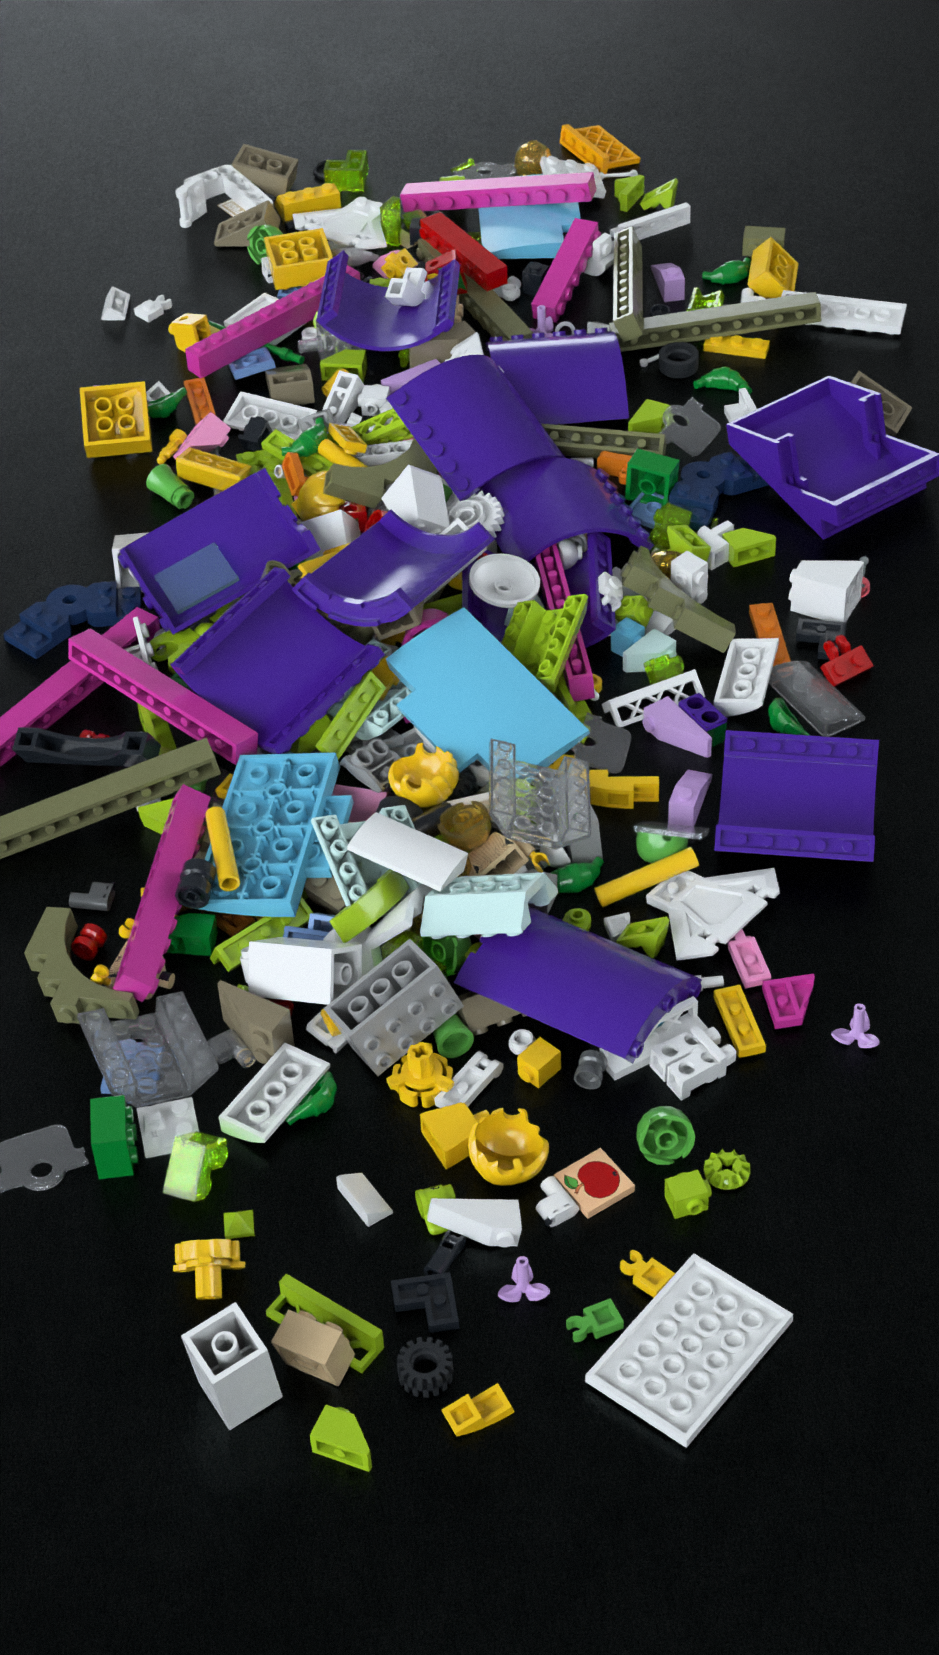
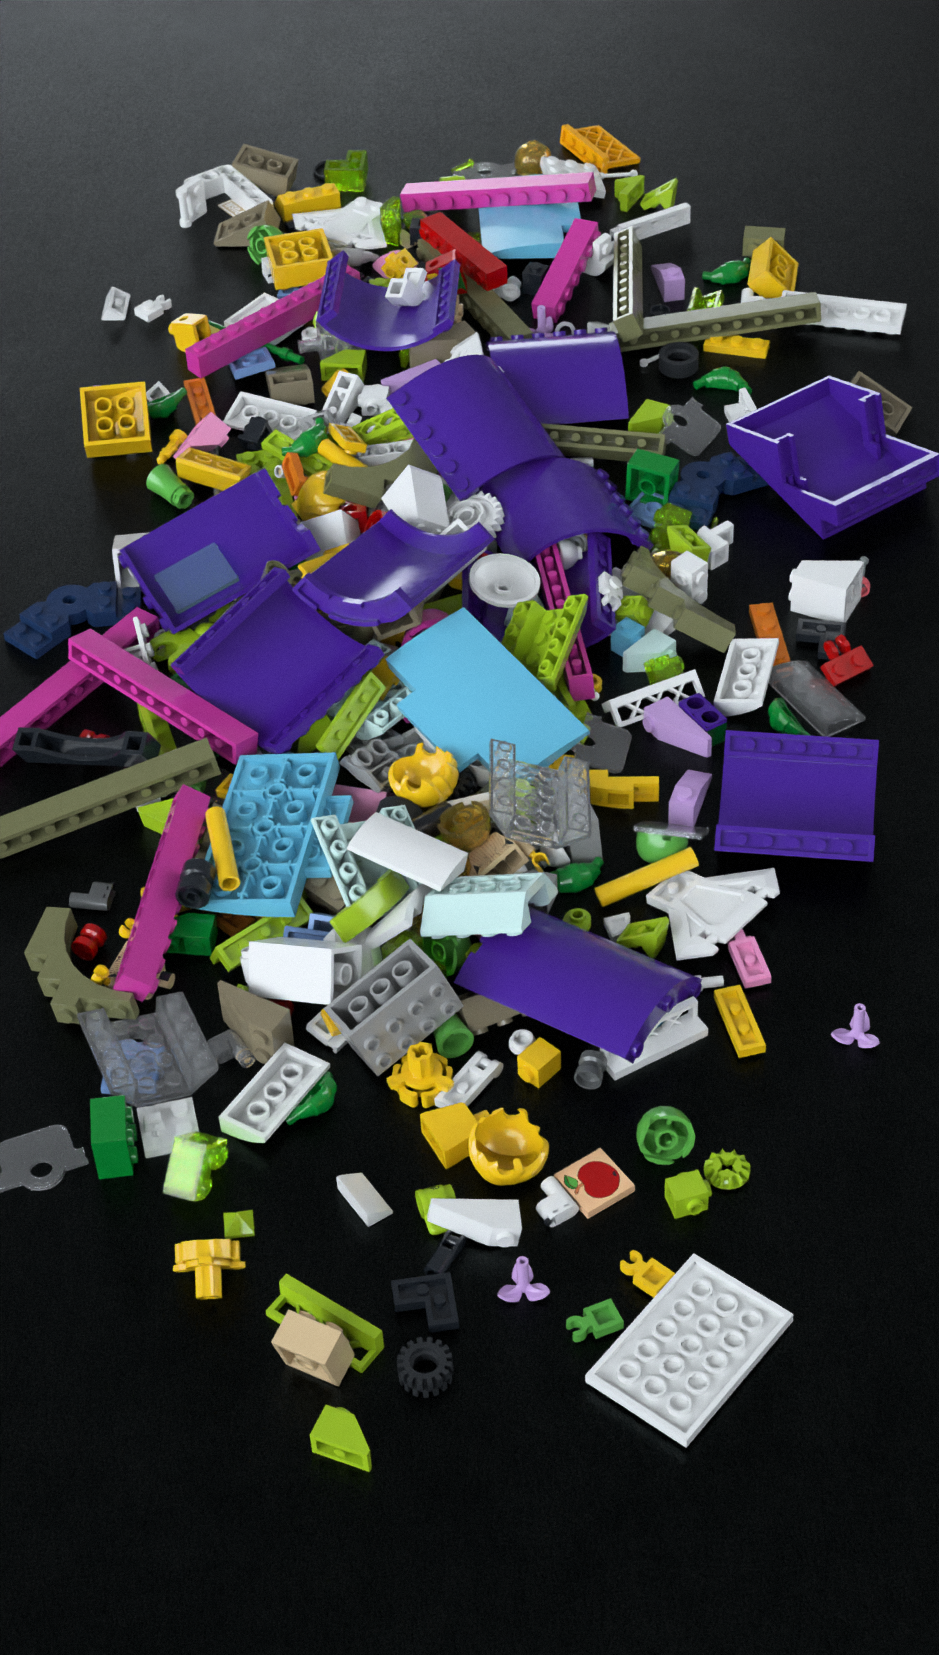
(232, 1365): white brick -> none
(473, 1414): yellow slope -> none
(614, 464): orange piece -> none
(691, 1060): white hips -> none
(749, 546): lime slope -> none
(788, 999): dark pink wing -> none

